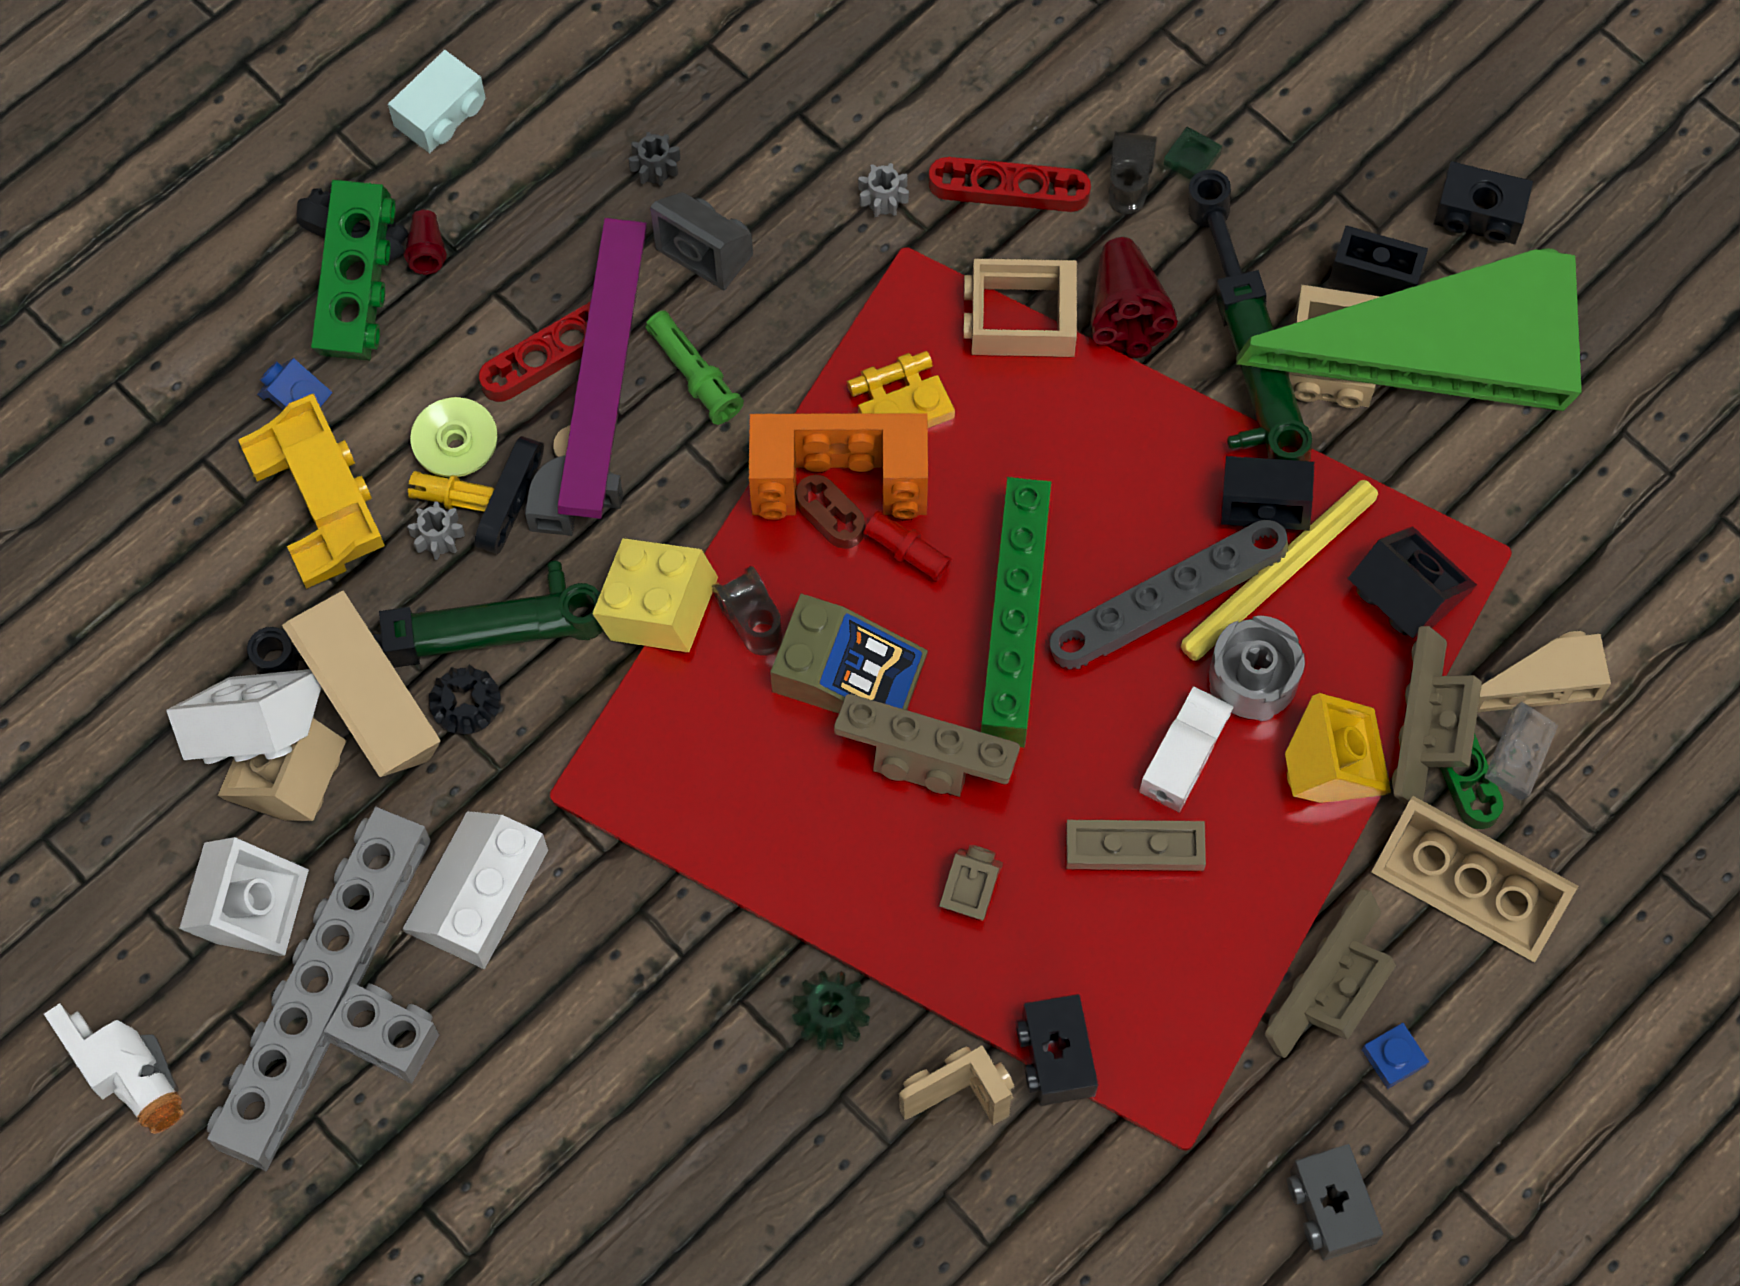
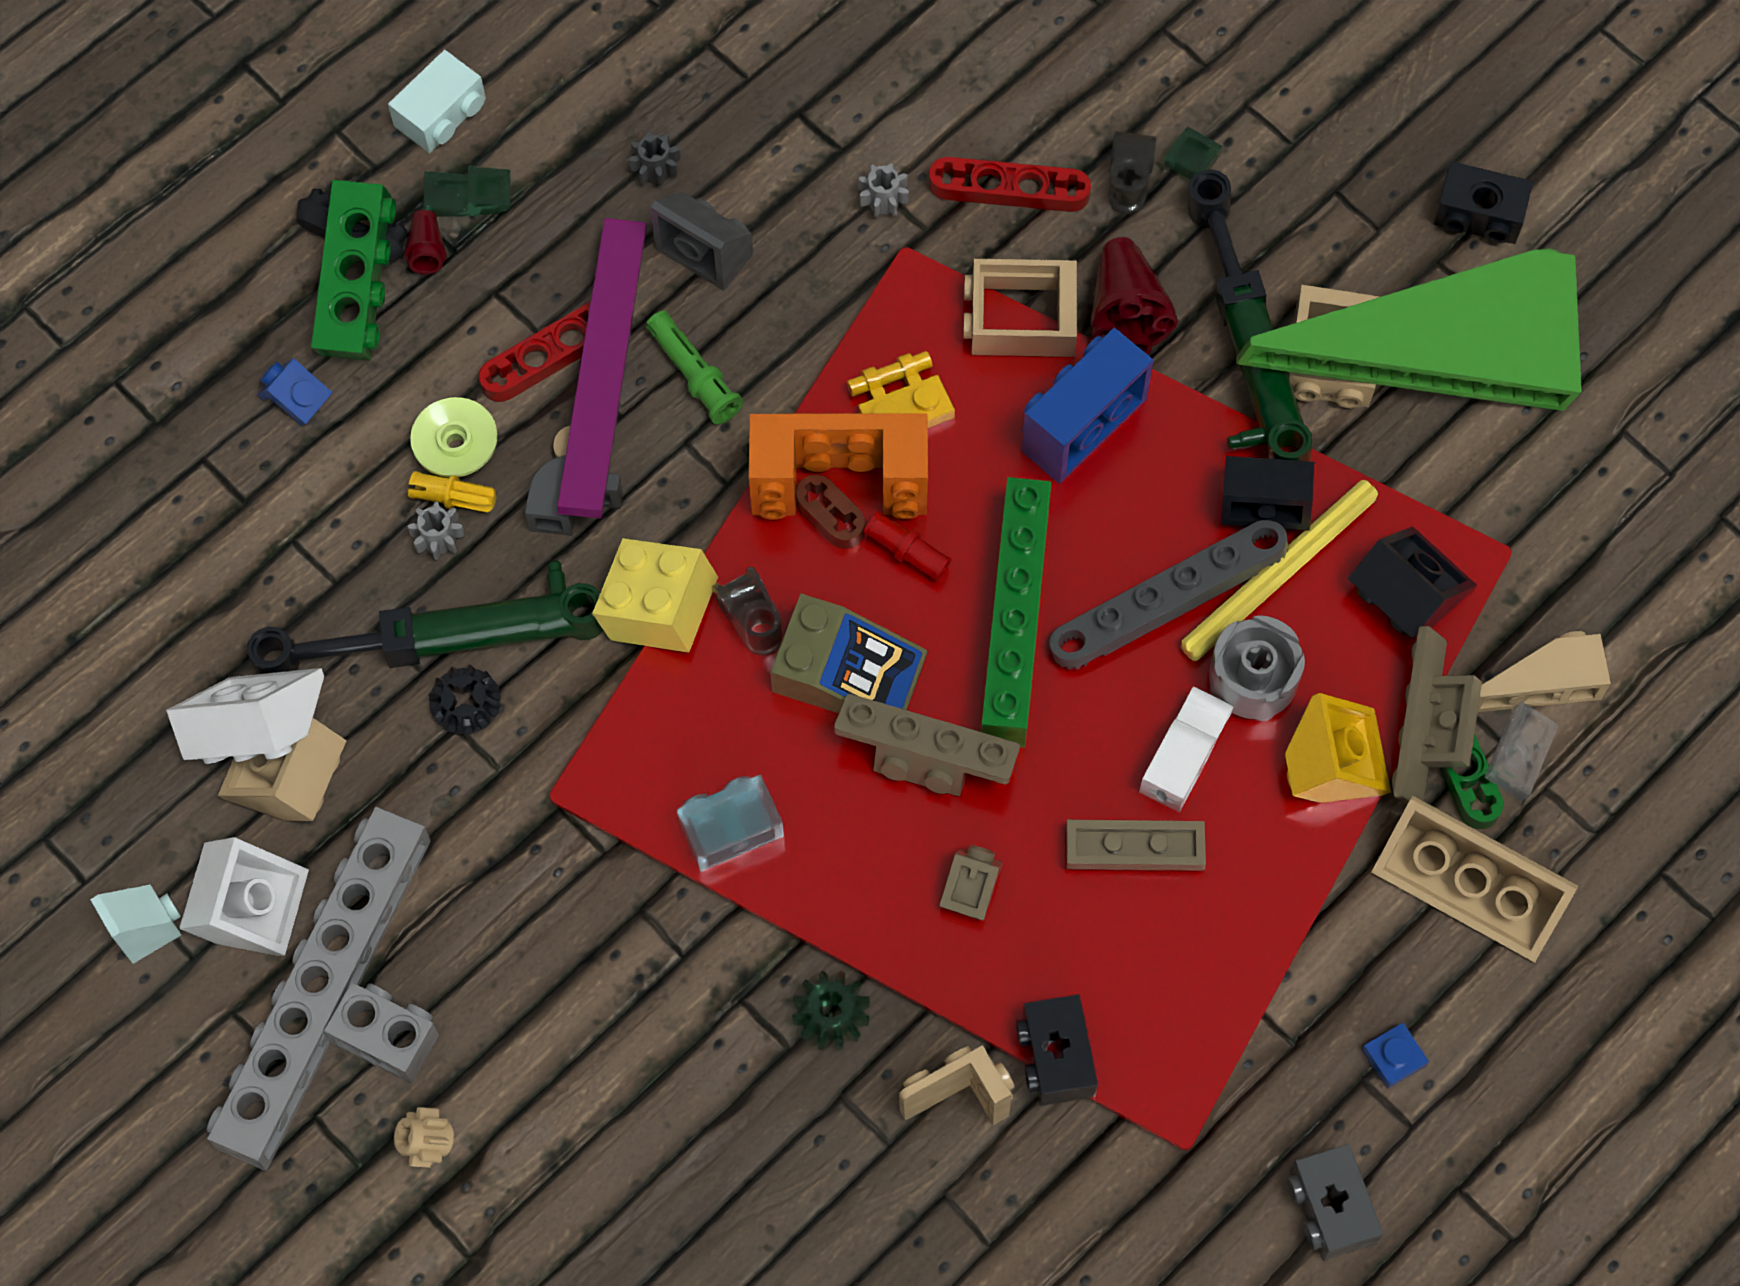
(122, 1064): white plate -> none
(138, 919): none -> light aqua slope
(320, 466): yellow bracket -> none
(363, 685): tan slope -> none
(423, 1137): none -> tan gear
(473, 194): none -> clear green slope
(477, 886): white slope -> none
(509, 495): black beam -> none
(729, 821): none -> clear light blue brick
(1086, 404): none -> blue brick
(1337, 982): dark tan bracket -> none
(1375, 263): black brick -> none

